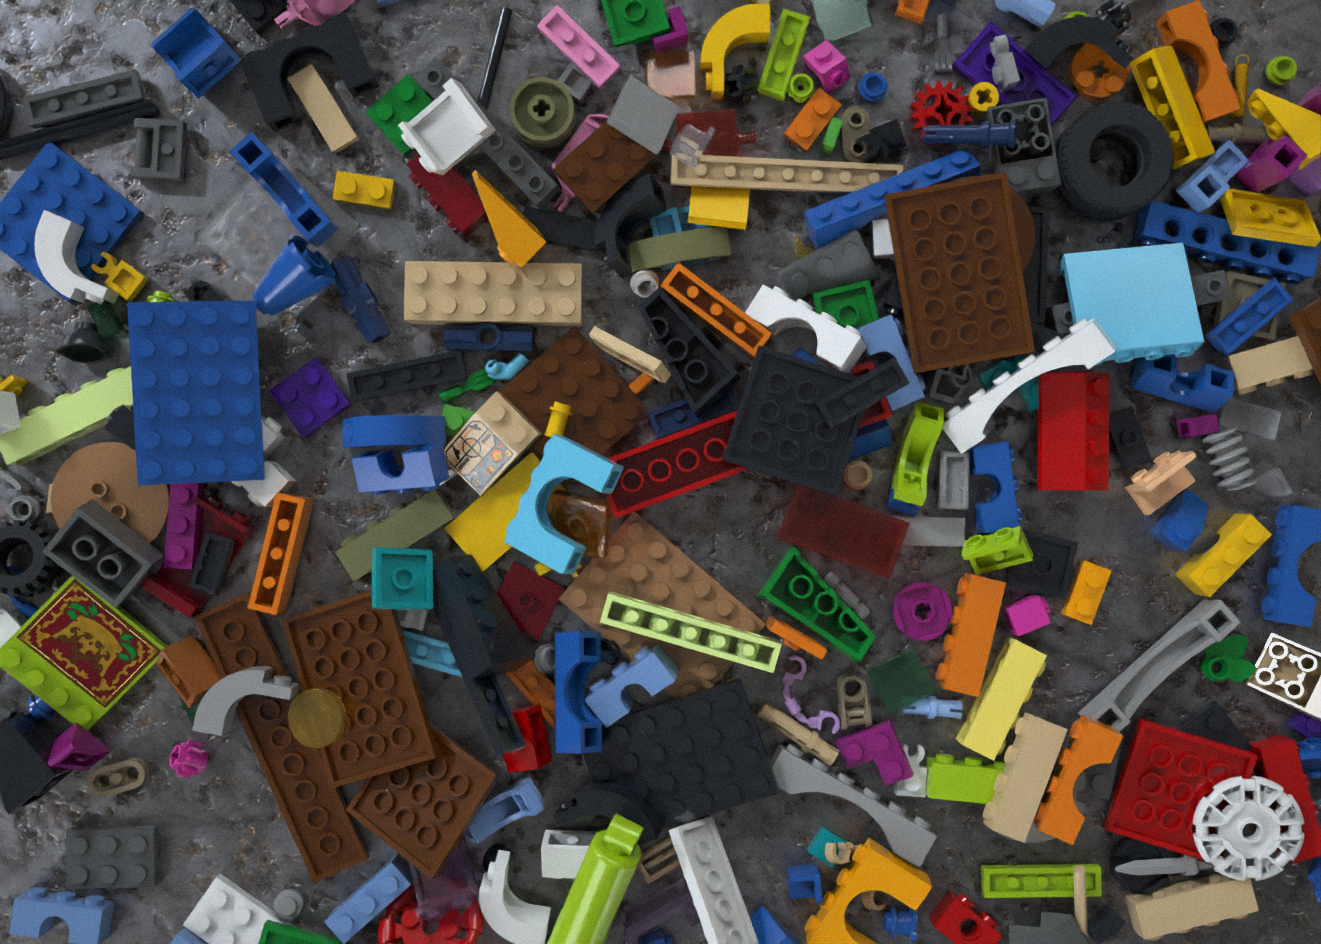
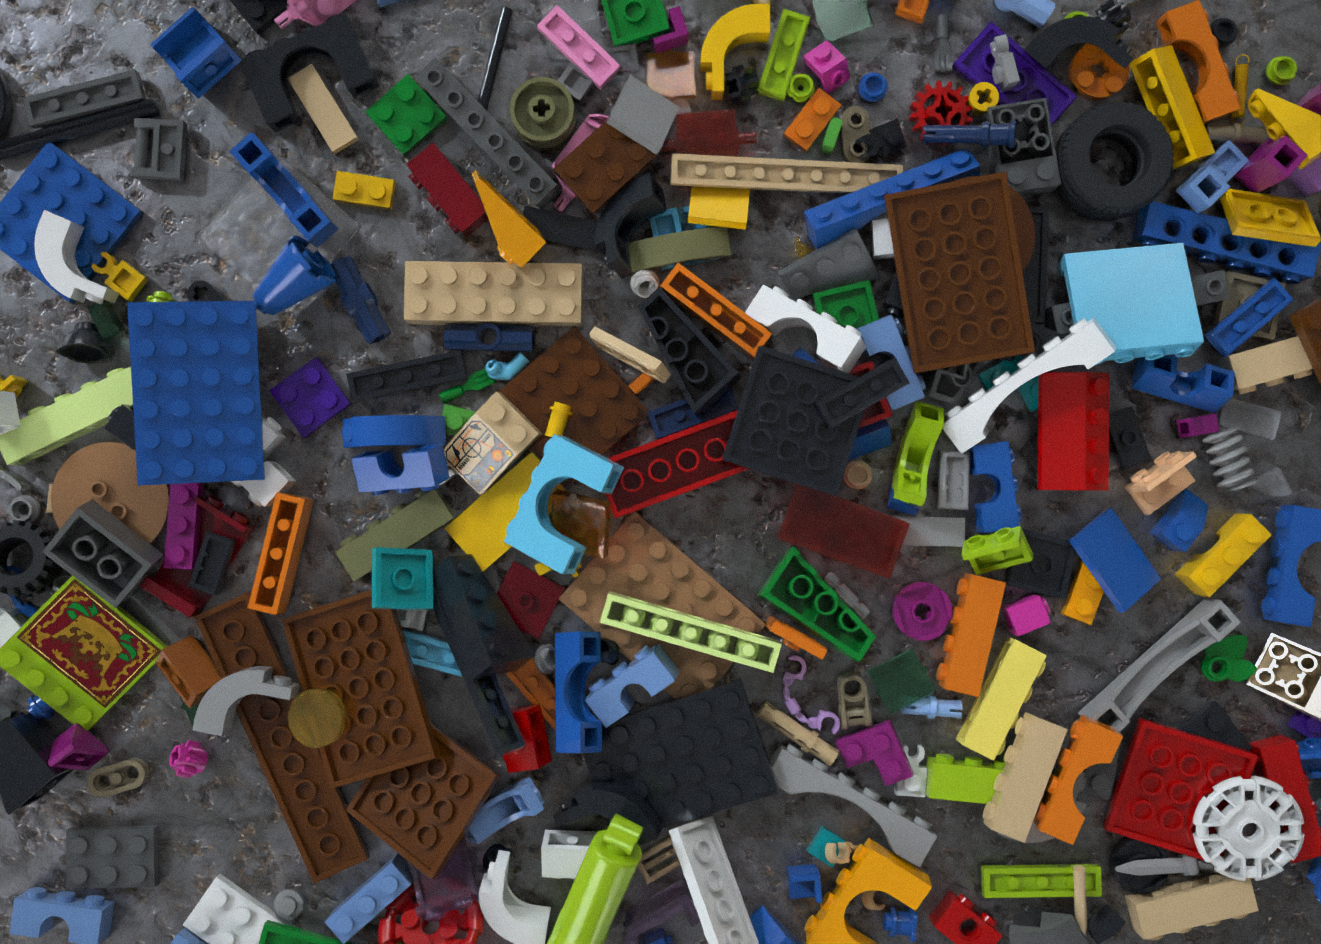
(447, 129): white panel -> none
(691, 145): clear panel -> none
(1115, 560): none -> blue tile

